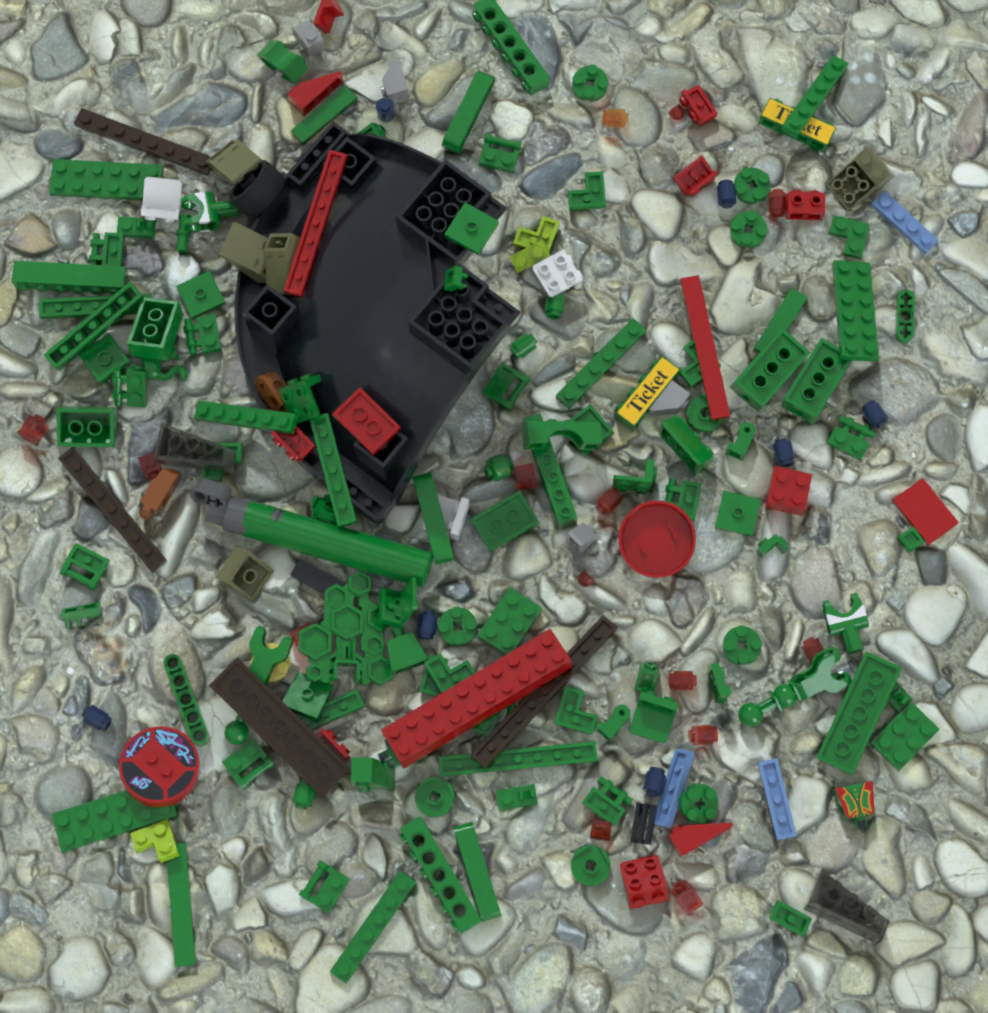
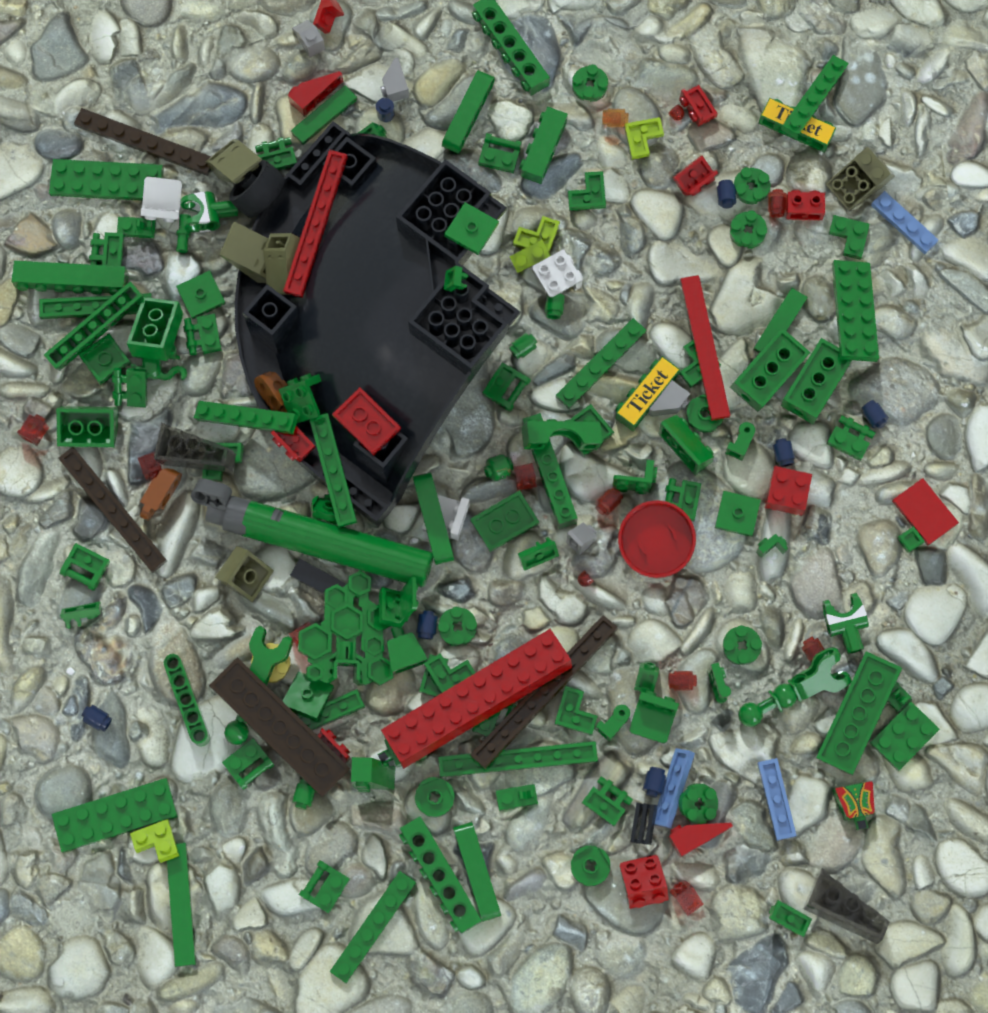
(159, 766): brick -> none
(278, 57): green brick -> none
(281, 158): none -> green plate
(509, 622): green brick -> none
(538, 554): none -> green plate
(544, 145): none -> green brick
(600, 830): clear red tile -> none
(638, 134): none -> lime plate
(703, 734): clear red brick -> none
(910, 306): green beam -> none

